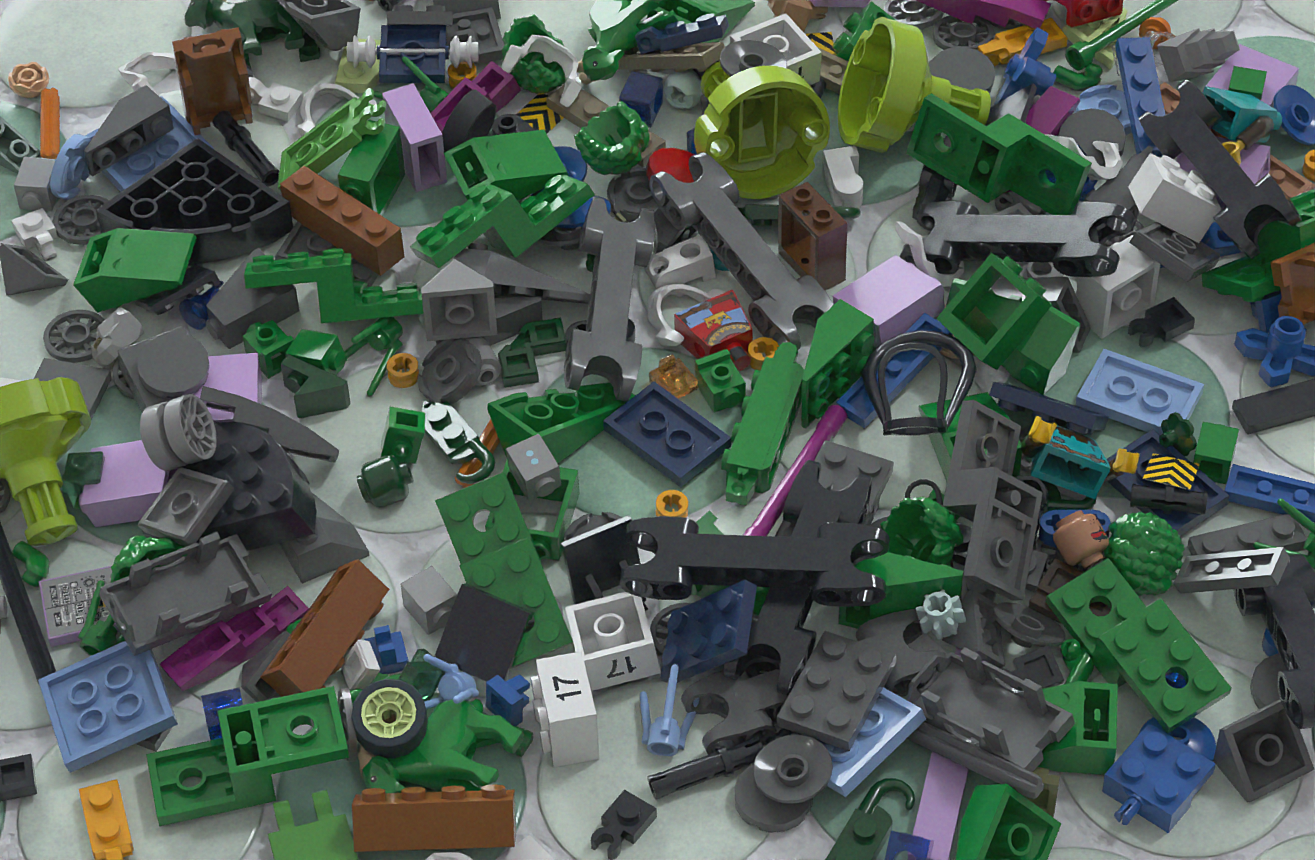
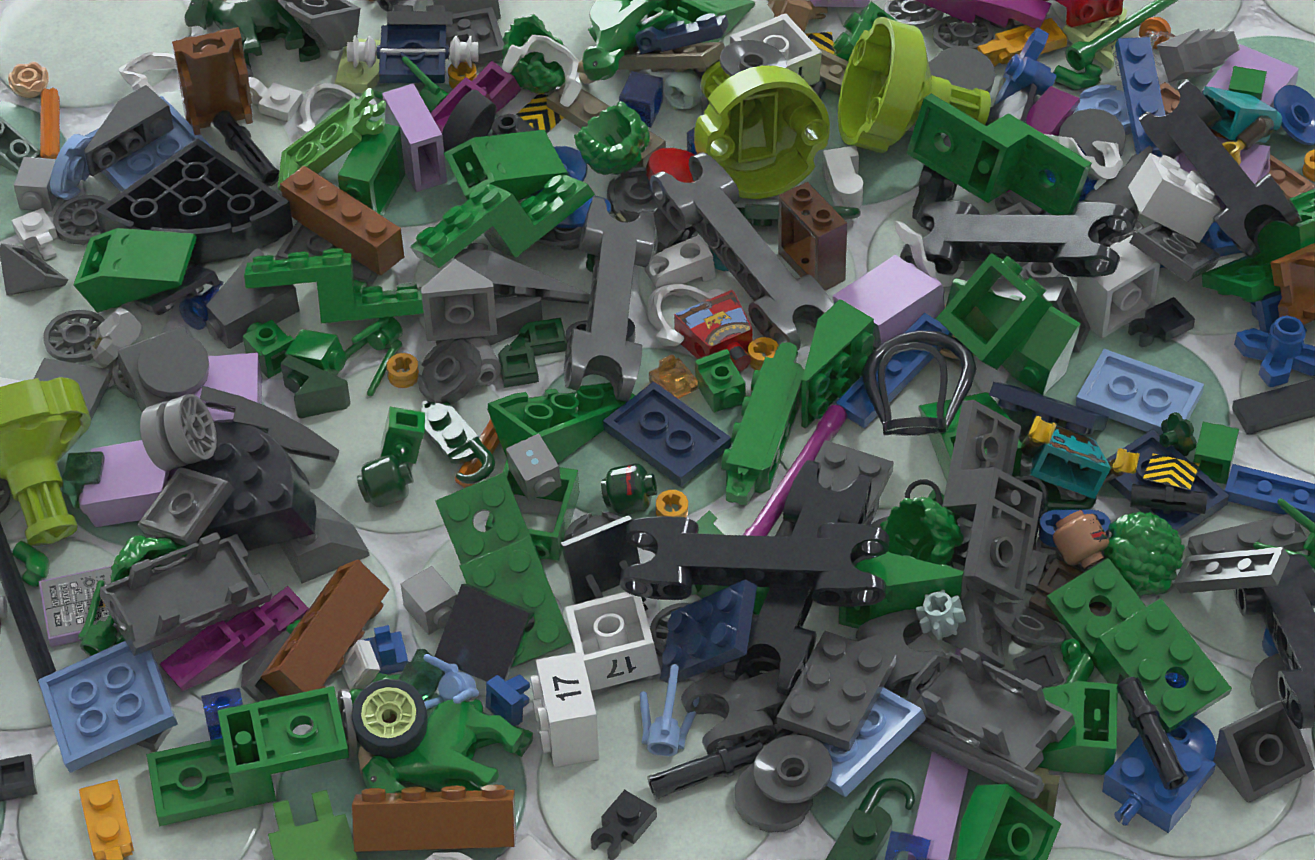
(628, 488): none -> dark green head
(1146, 720): none -> black pin

